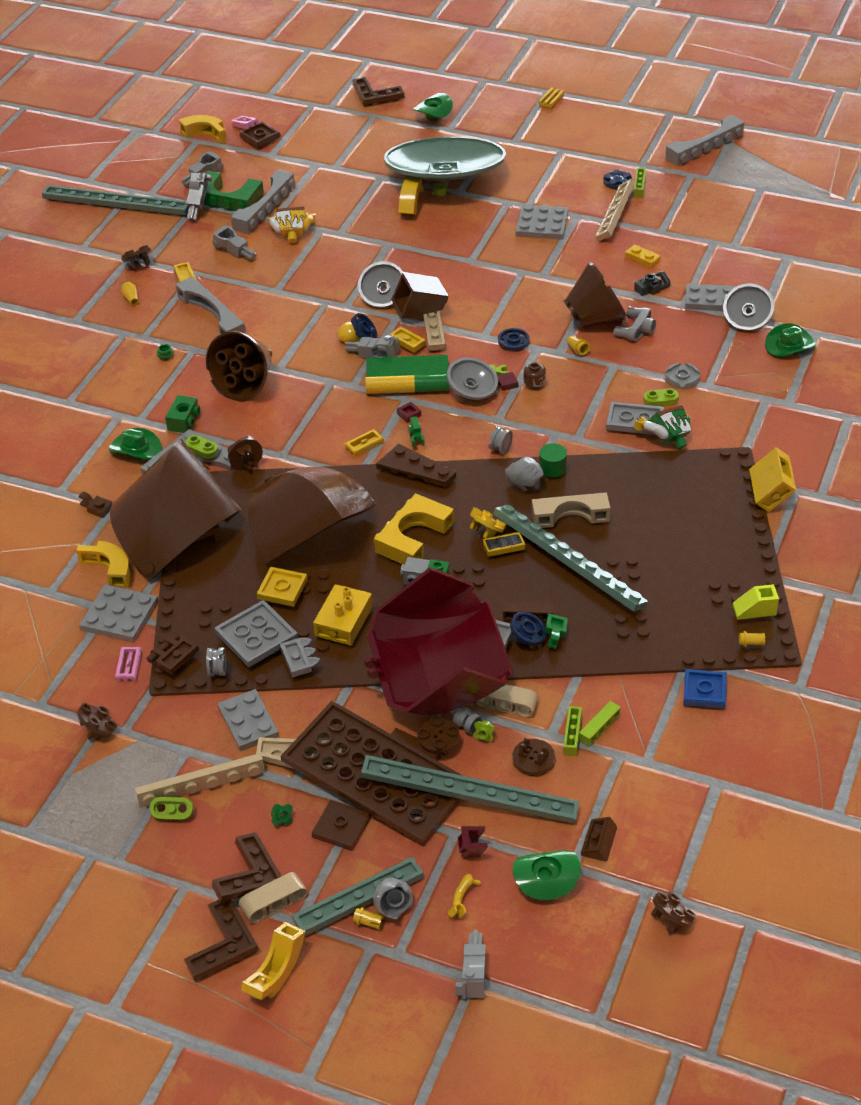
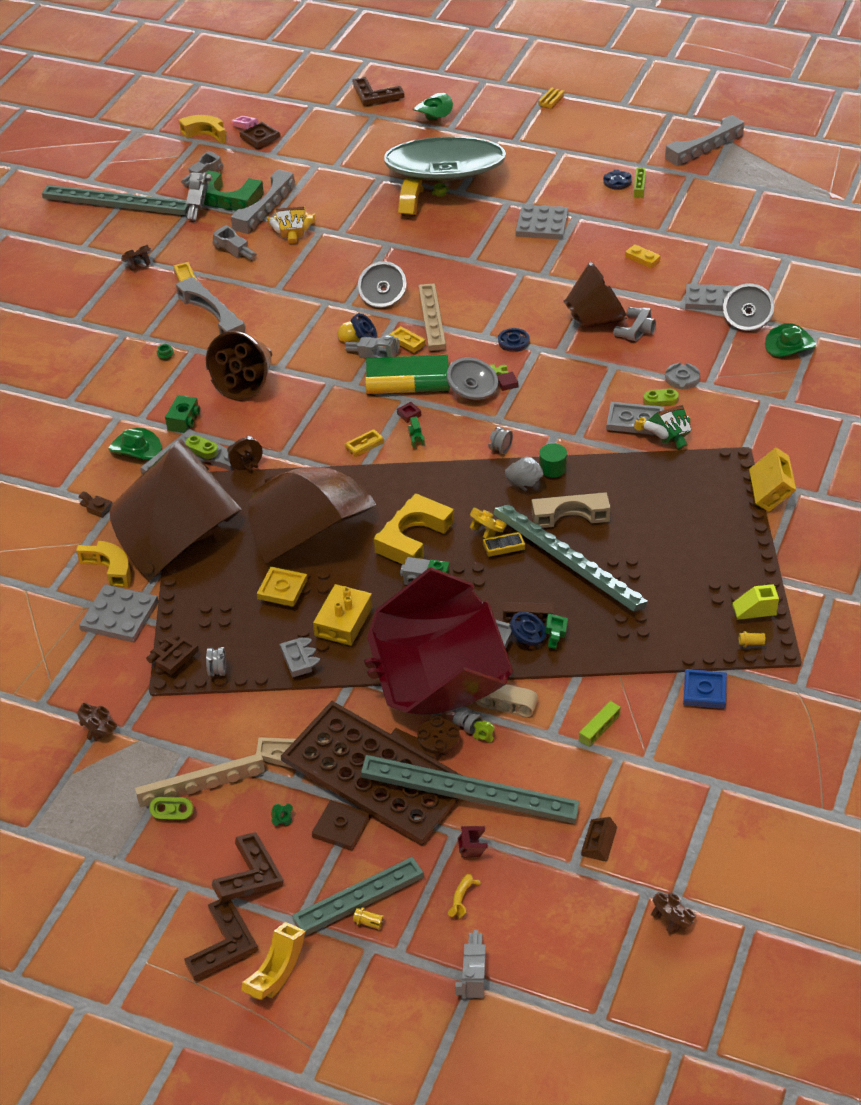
(125, 676): bright pink tile -> none
(129, 291): yellow cone -> none
(247, 719): light grey plate -> none
(255, 633): light grey plate -> none
(272, 897): tan beam -> none
(392, 897): light grey hair -> none
(416, 466): reddish brown wing -> none
(418, 295): reddish brown slope -> none
(534, 375): reddish brown head -> none
(541, 761): reddish brown plate -> none
(547, 874): green hat -> none
(572, 731): lime piece -> none
(579, 345): yellow cone -> none
(615, 210): tan plate -> none
(652, 283): pearl dark grey piece -> none

